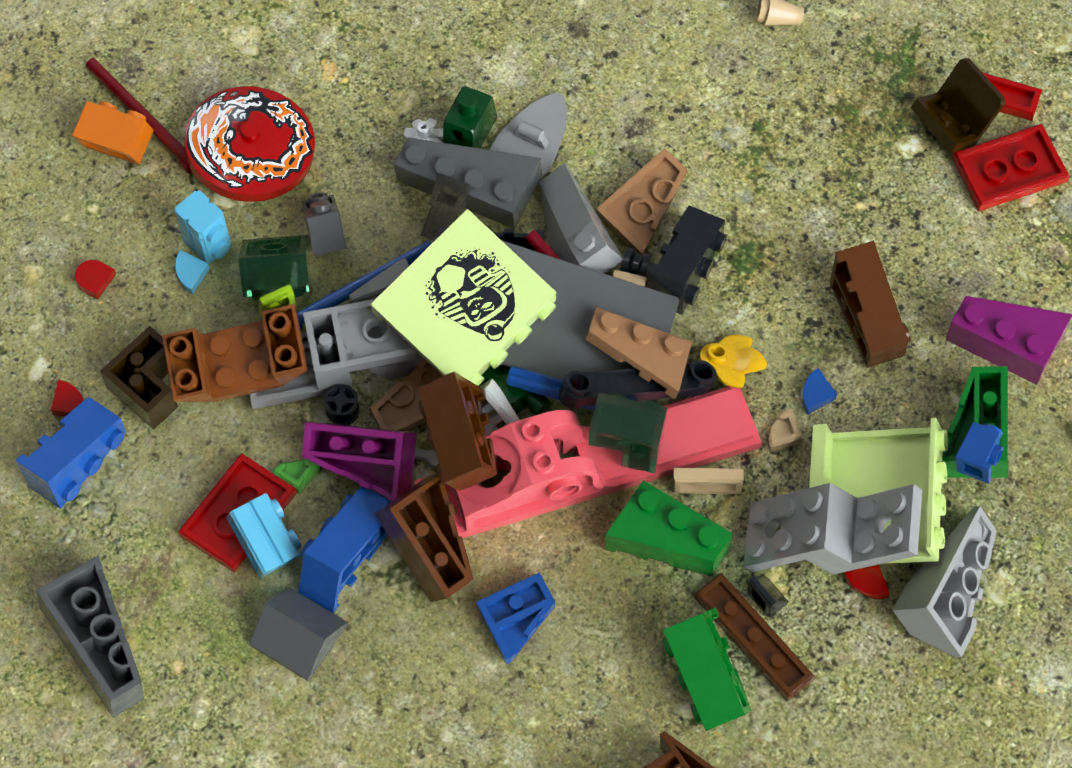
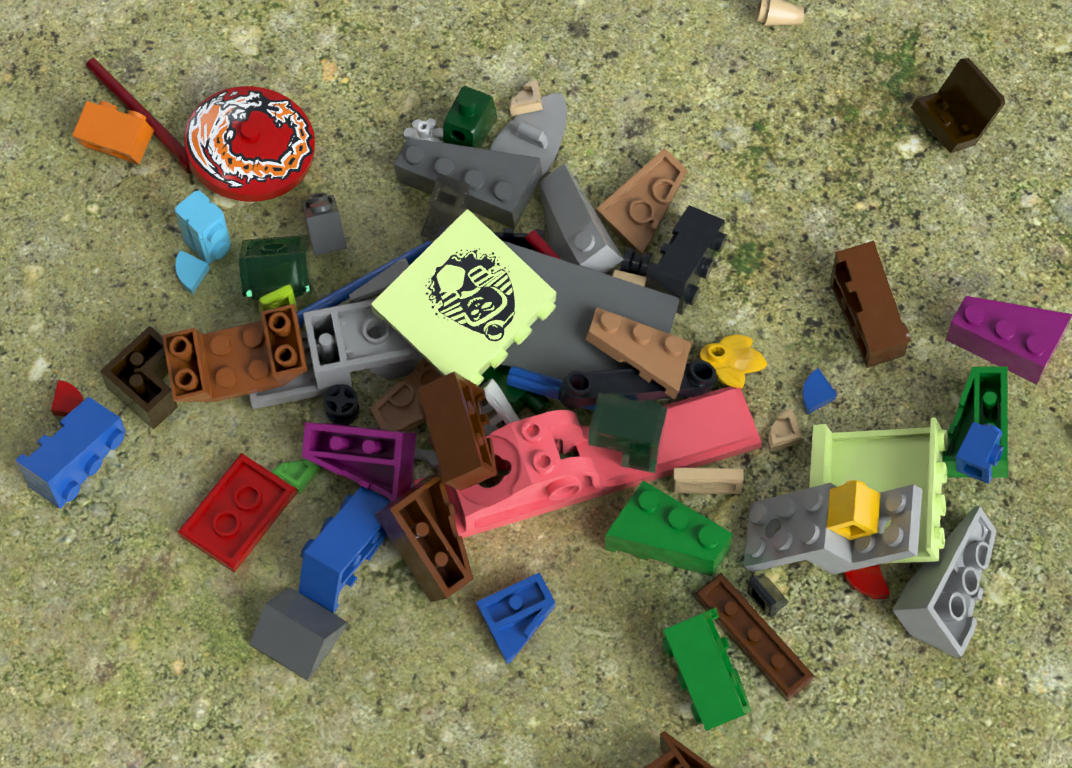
(90, 628): dark grey wedge -> none
(94, 277): red tile -> none
(264, 535): medium azure brick -> none
(526, 100): none -> tan tile
(853, 510): none -> yellow brick
(1010, 167): red tile -> none
(1019, 98): red tile -> none

